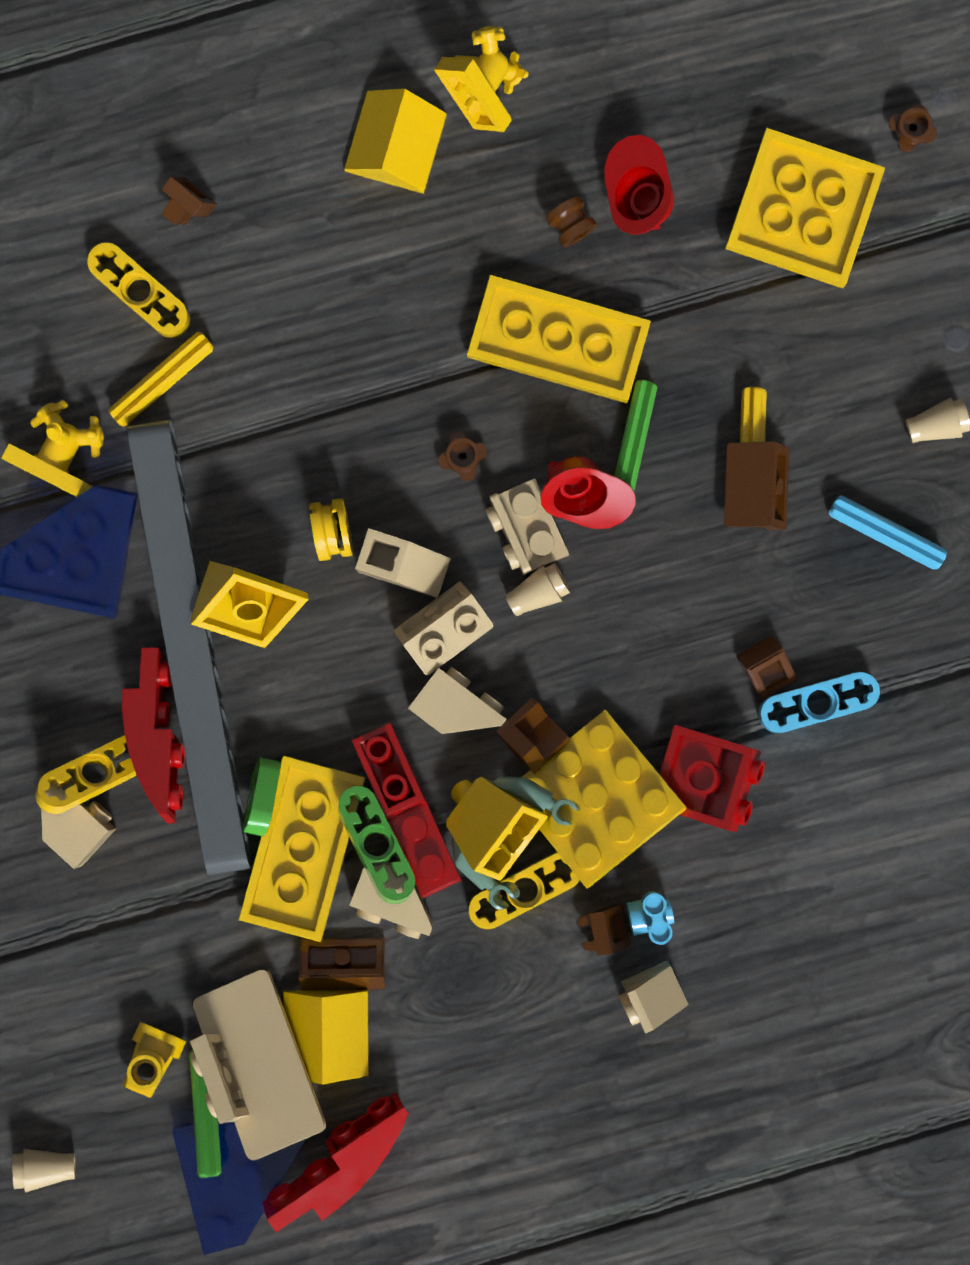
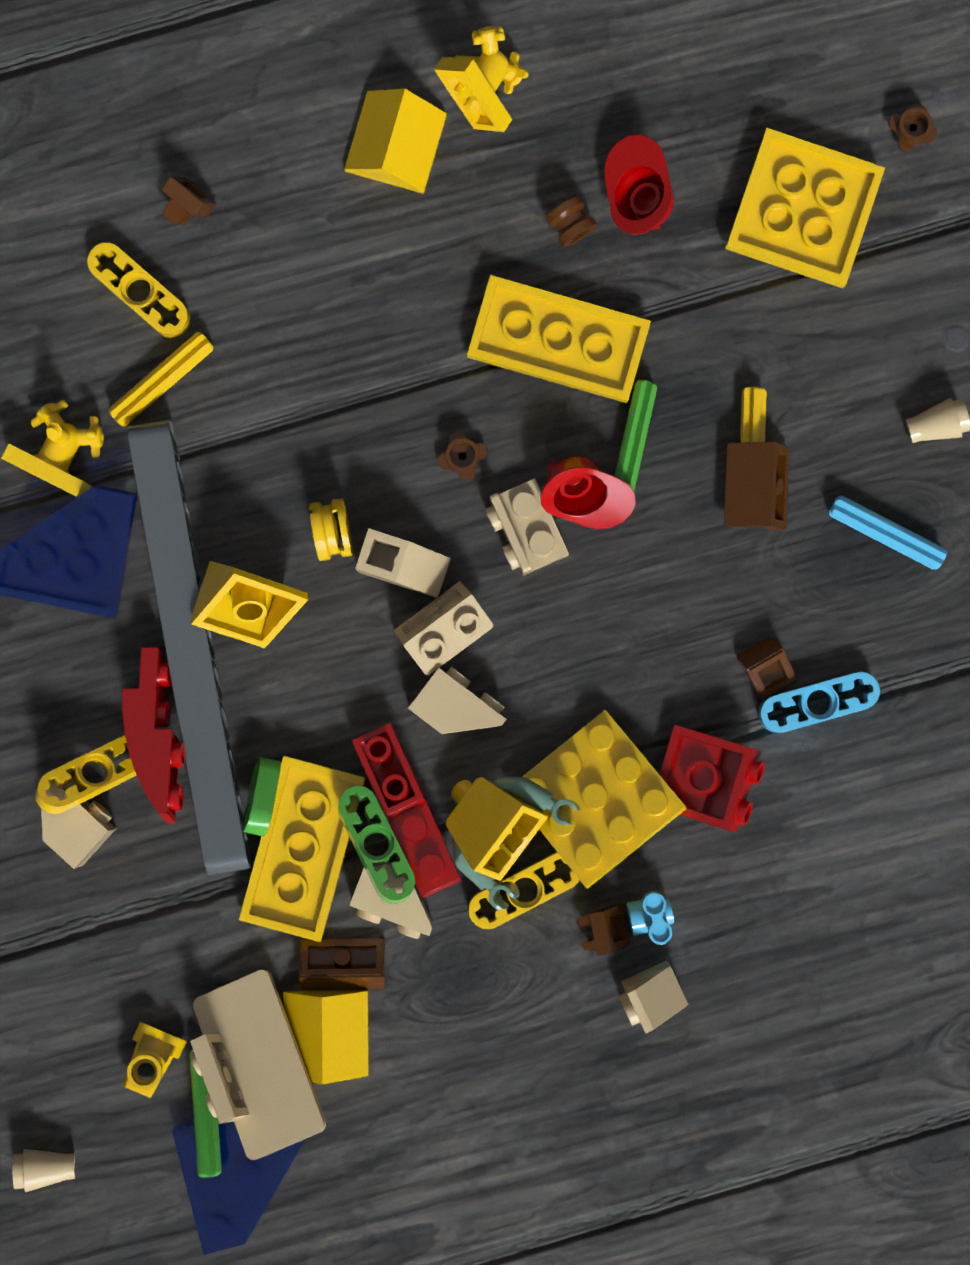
(355, 1153): red slope -> none
(533, 736): reddish brown panel -> none
(539, 590): tan cone -> none

